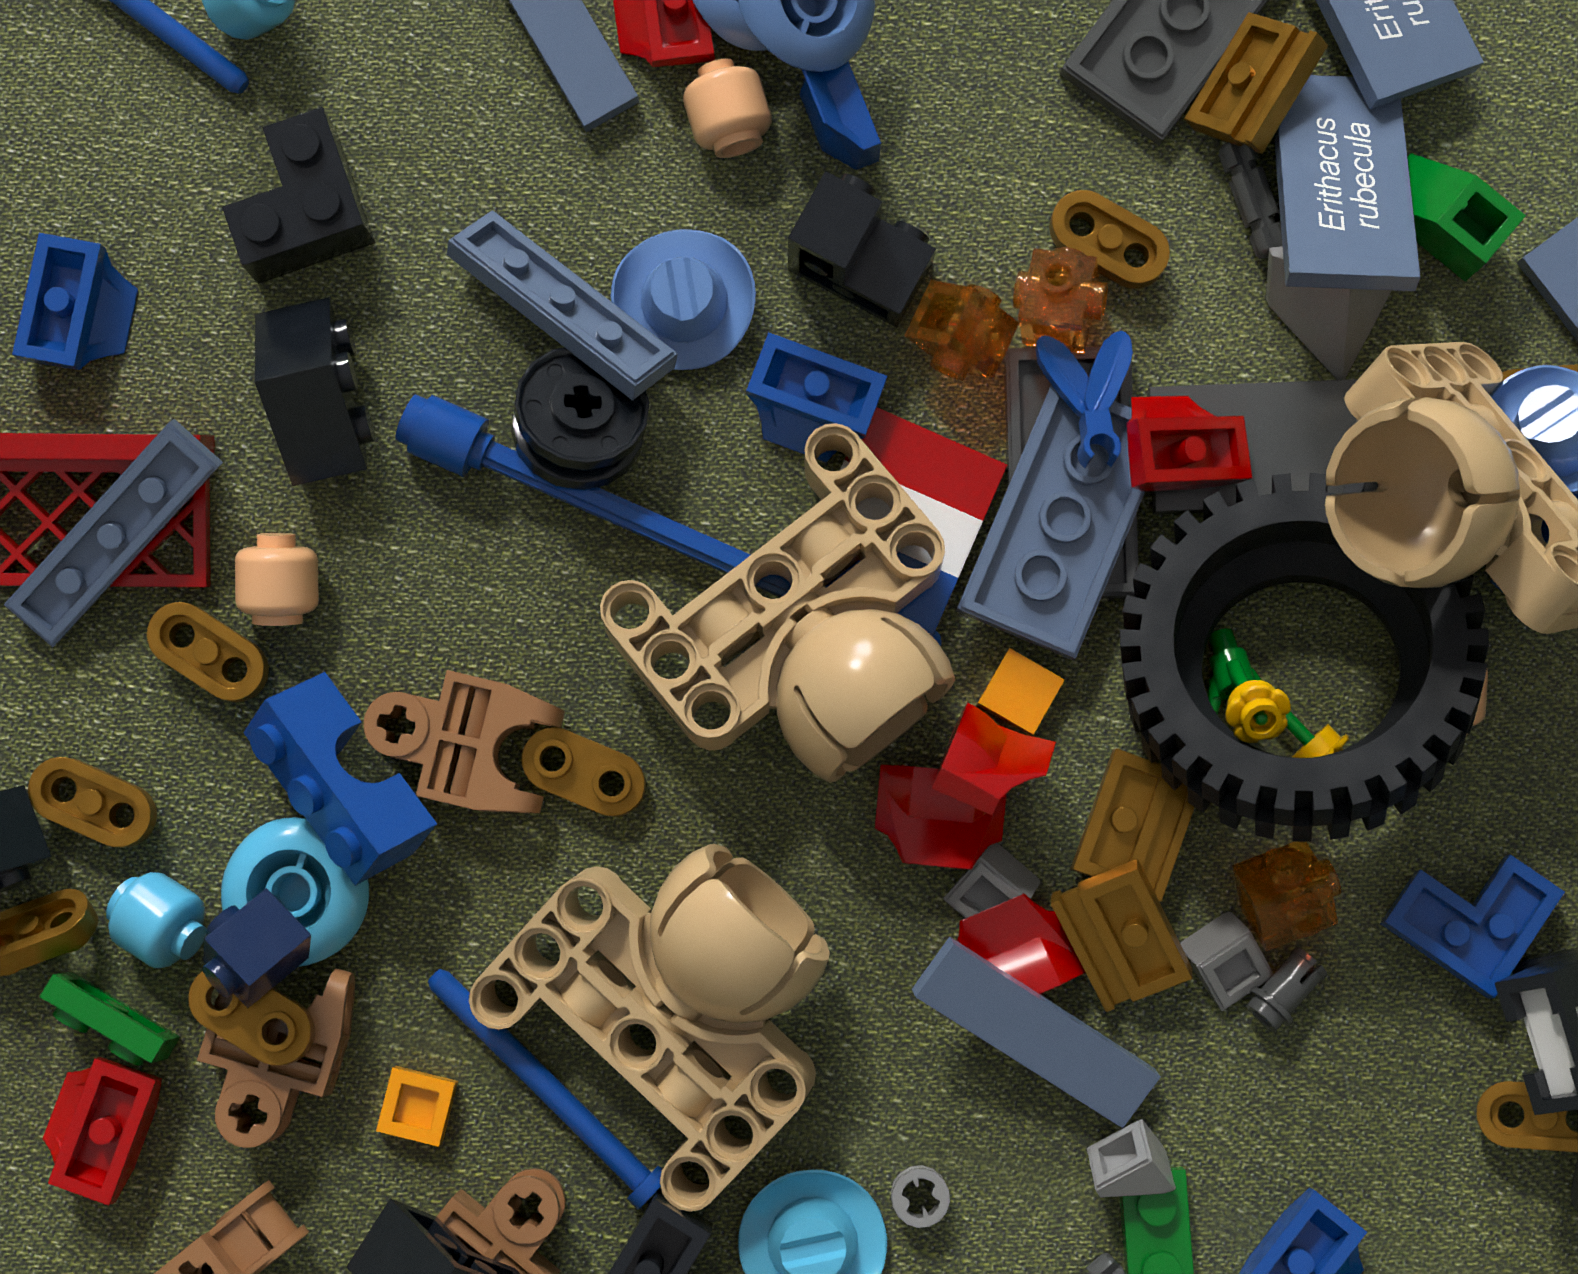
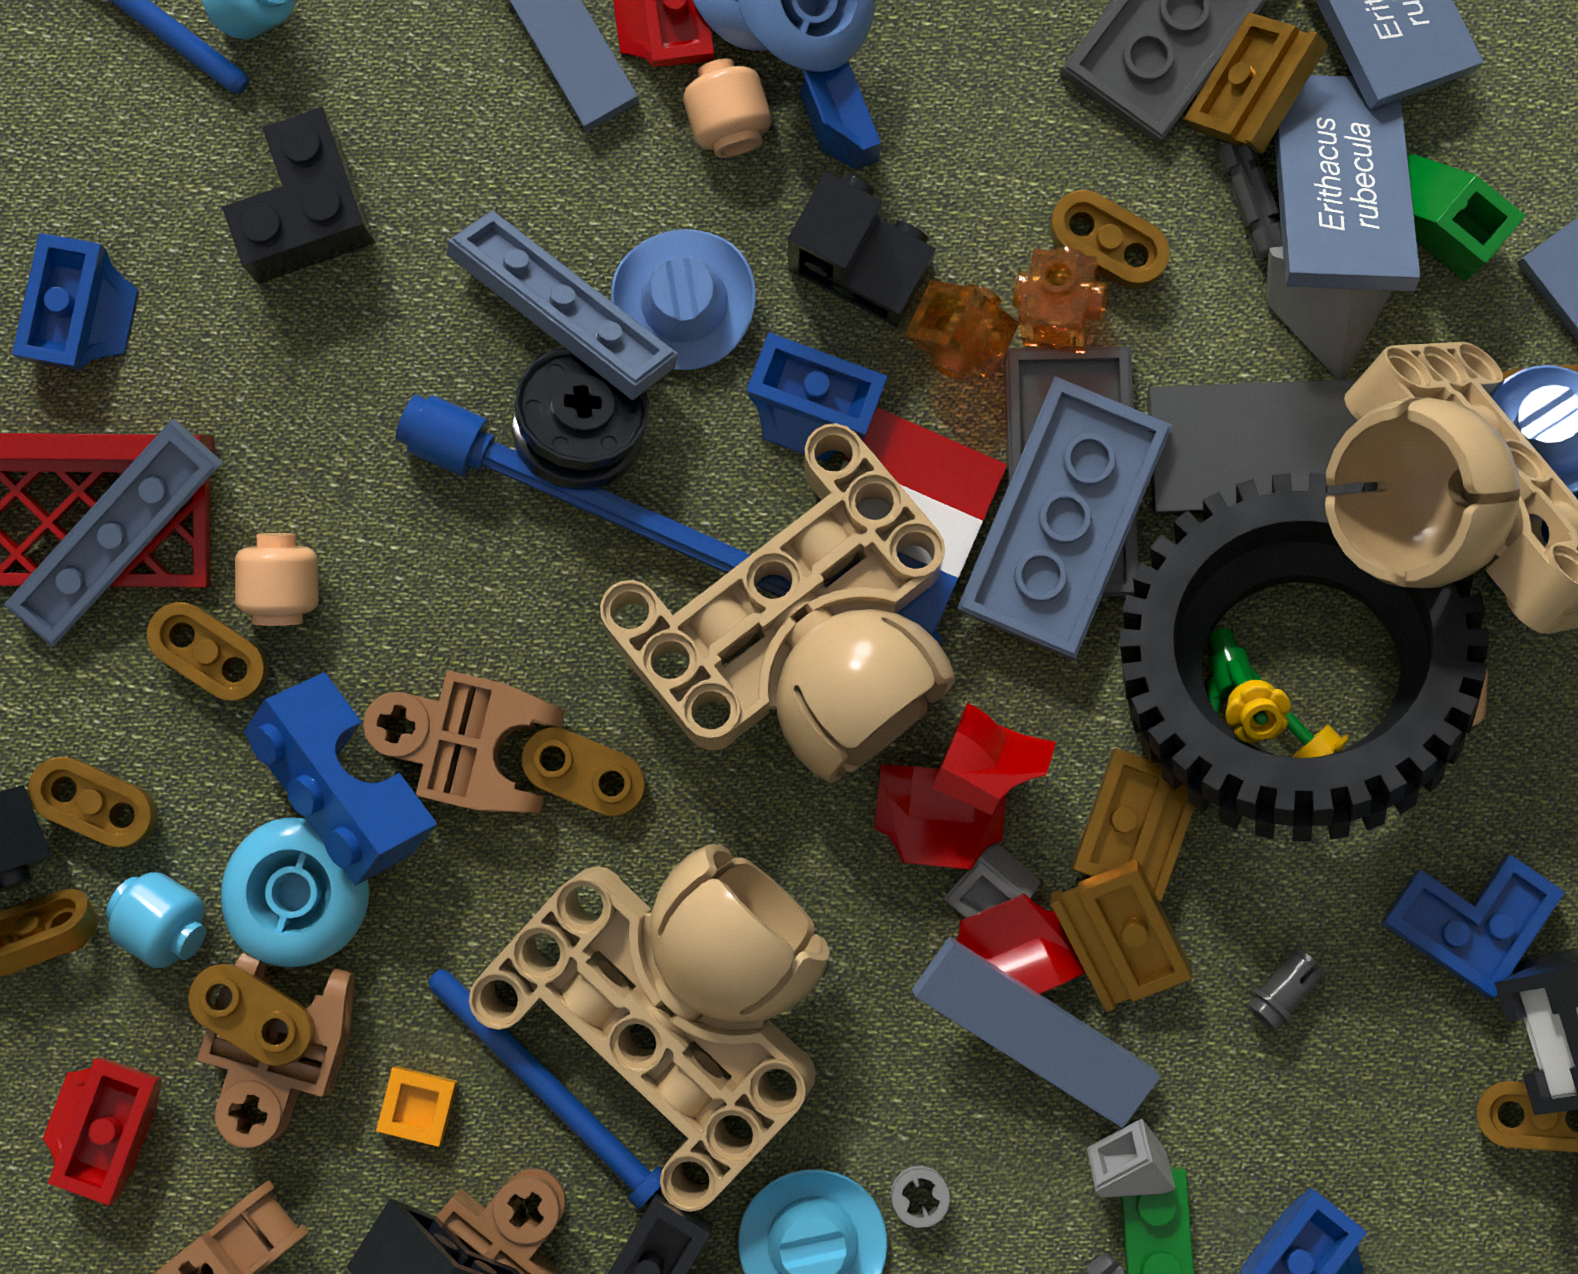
(86, 1006): green plate -> none
(253, 948): dark blue brick -> none
(306, 390): black brick -> none
(1020, 692): light orange tile -> none
(1090, 395): blue piece -> none
(1184, 446): red slope -> none
(1226, 959): light grey slope -> none
(1287, 894): clear orange brick -> none

